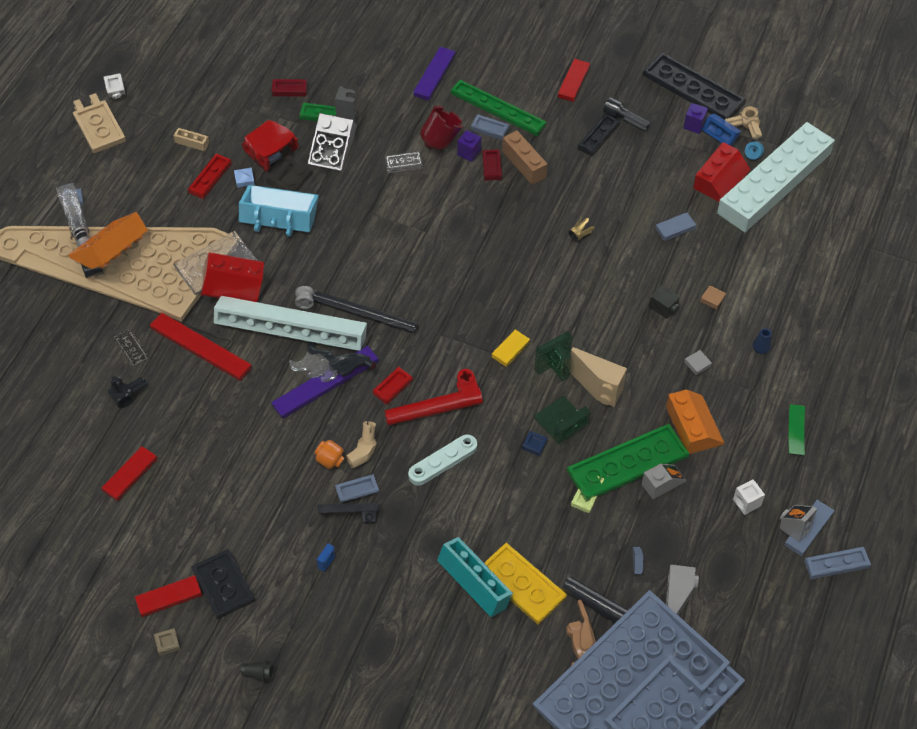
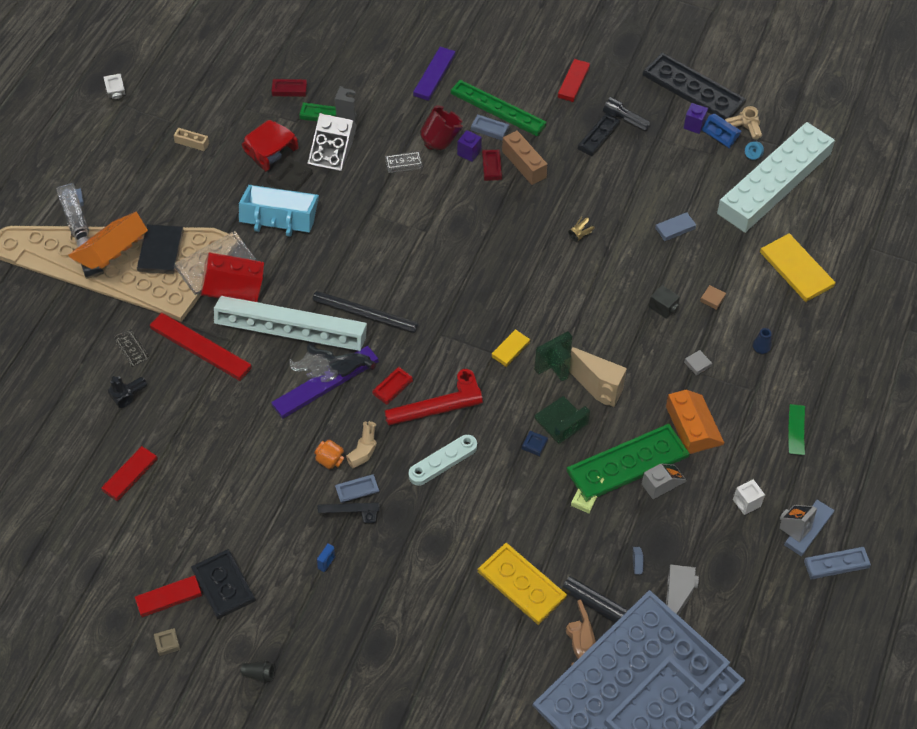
(98, 124): tan tile -> none
(160, 249): none -> black tile
(209, 176): red tile -> none
(244, 177): light blue tile -> none
(304, 297): light grey wheel -> none
(474, 577): teal brick -> none
(721, 172): red slope -> none
(797, 267): none -> yellow tile

